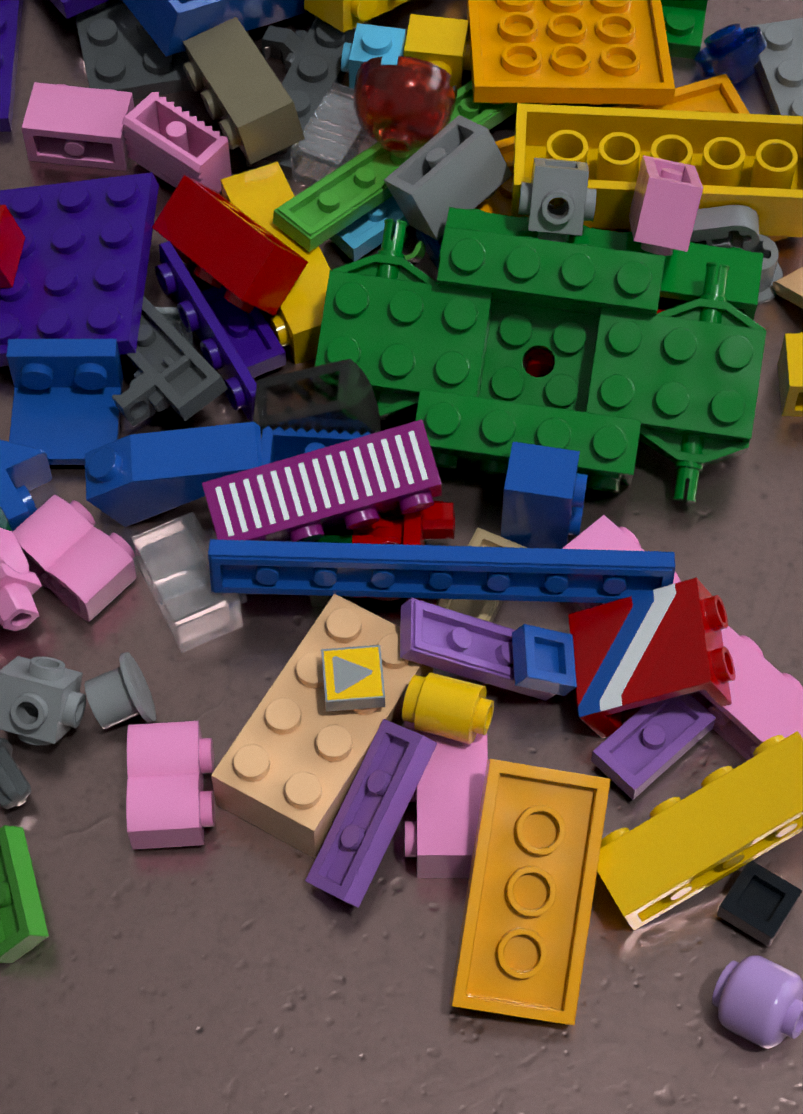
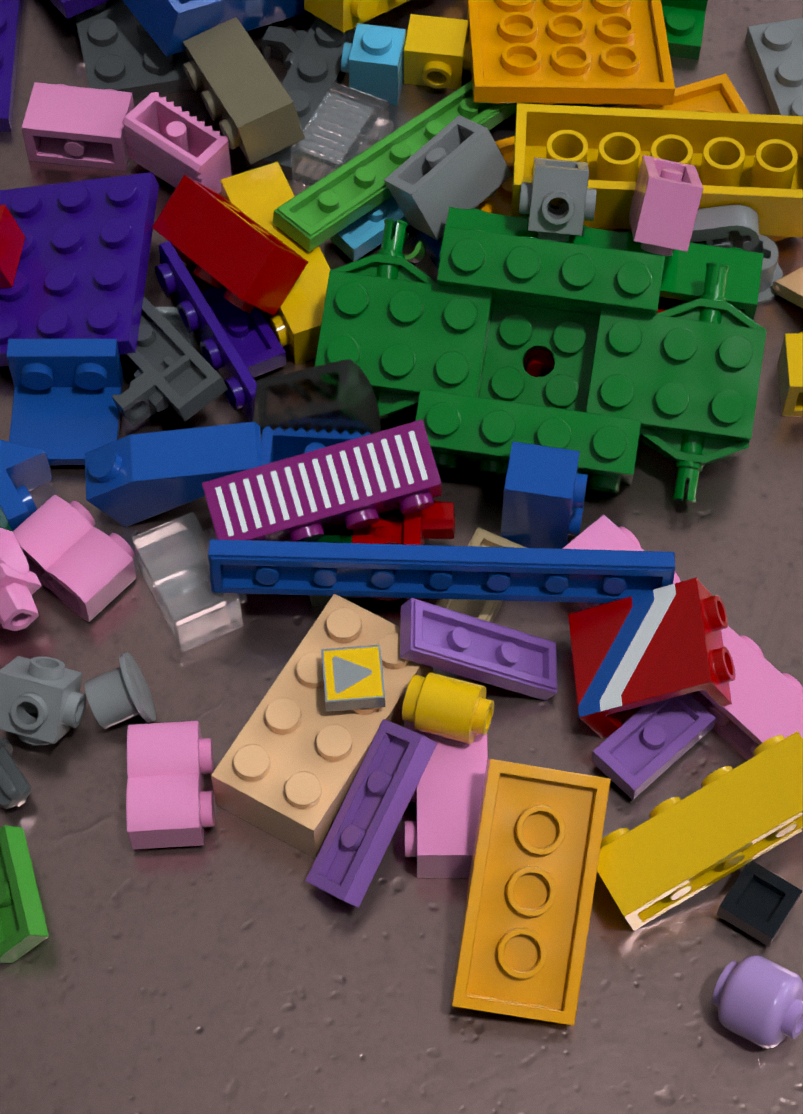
(403, 102): clear red cylinder -> none
(544, 660): blue plate -> none
(731, 52): clear blue plate -> none

